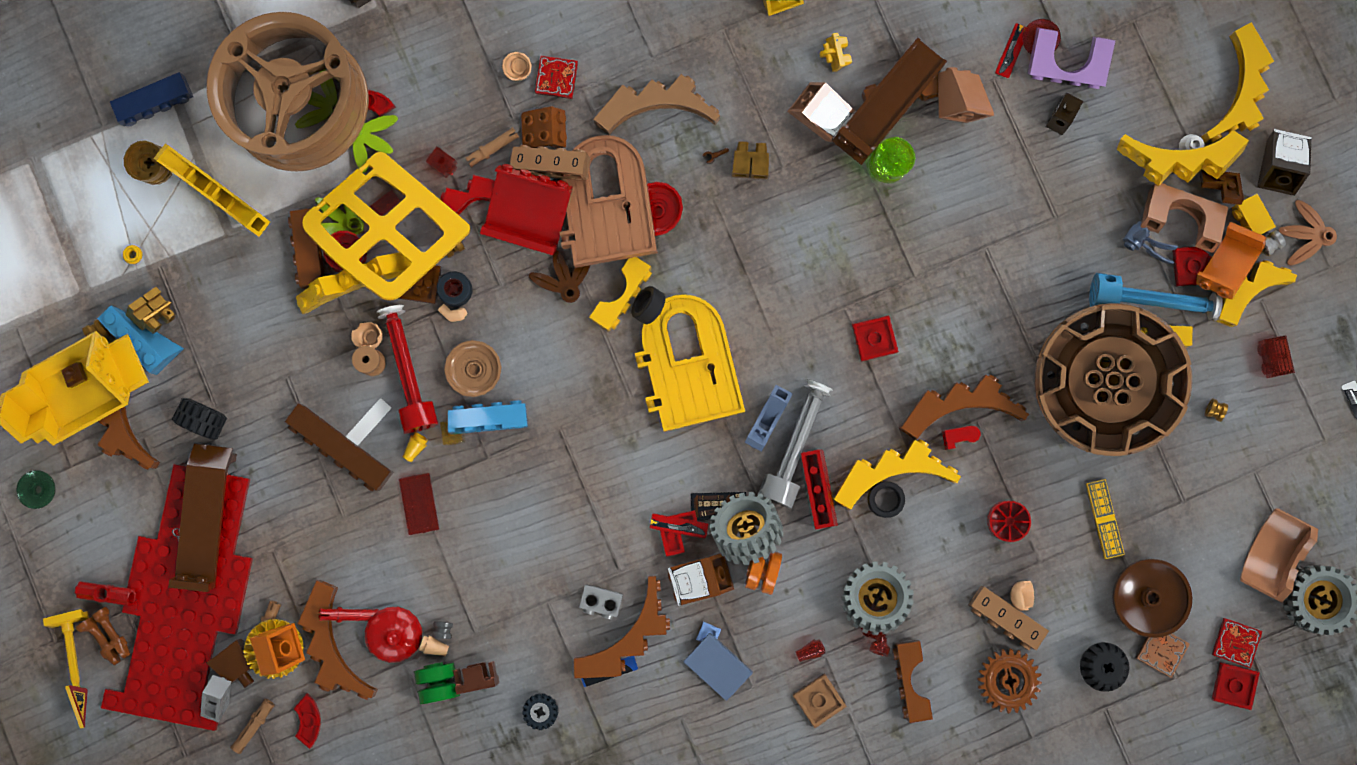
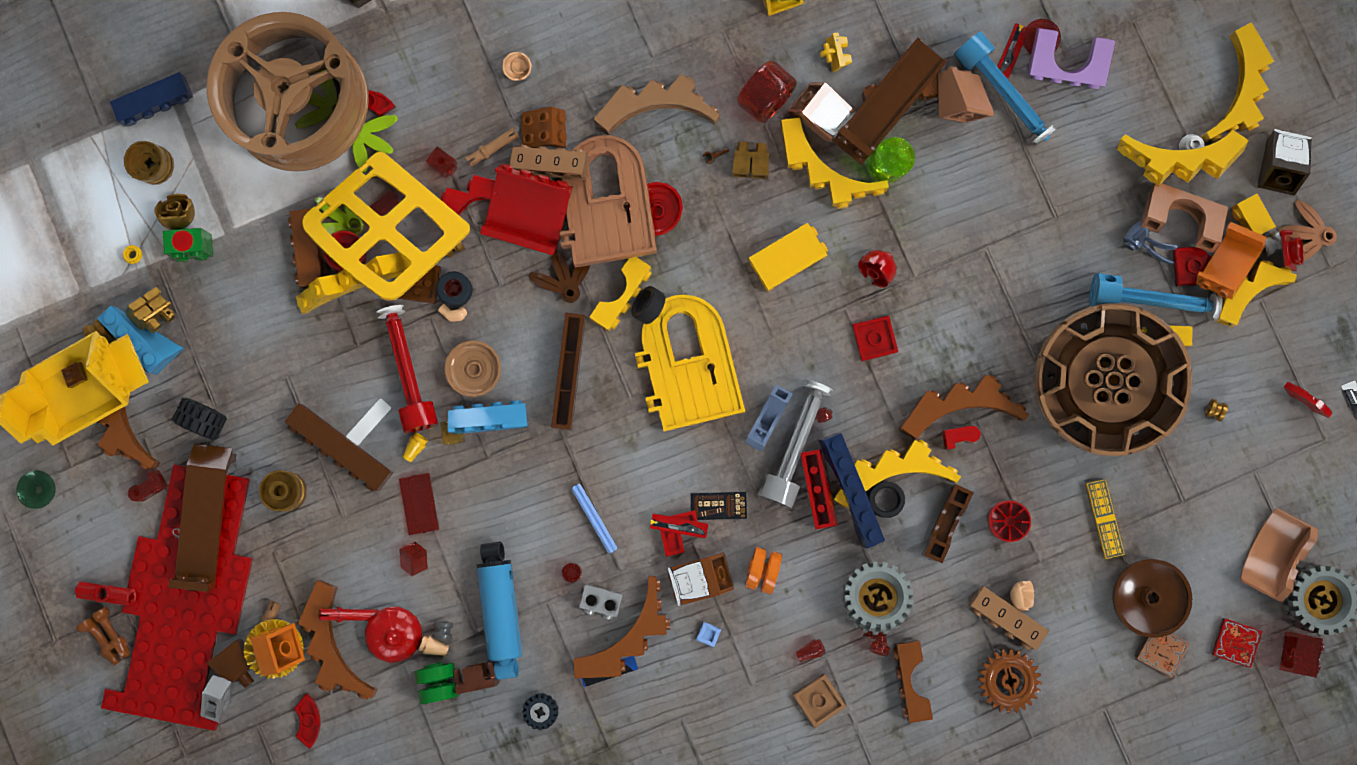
(76, 694): yellow piece -> none
(148, 488): none -> clear red leg
(175, 212): none -> pearl gold cylinder
(188, 244): none -> green brick
(212, 190): yellow arch -> none
(250, 729): medium nougat pin -> none
(282, 491): none -> pearl gold wheel
(367, 335): light nougat hair -> none
(369, 361): medium nougat piece -> none
(413, 558): none -> clear red panel
(499, 610): none -> dark azure piece
(556, 77): red tile -> none
(568, 371): none -> reddish brown brick
(569, 573): none -> clear red wheel
(594, 518): none -> light blue axle
(718, 666): sand blue tile -> none
(741, 516): light grey wheel -> none
(766, 91): none -> clear red wheel
(788, 256): none -> yellow panel
(799, 154): none -> yellow arch
(823, 415): none -> clear red plate
(862, 514): none -> dark blue arch
(879, 267): none -> red cylinder
(943, 530): none -> reddish brown arch
(976, 53): none -> dark azure piece
(1066, 112): dark brown torso -> none
(1095, 674): black wheel -> none
(1228, 183): reddish brown plate -> none
(1235, 686): red tile -> none
(1275, 357): clear red brick -> none
(1292, 250): none -> red hat
(1301, 654): none -> clear red brick
(1309, 400): none -> red tile

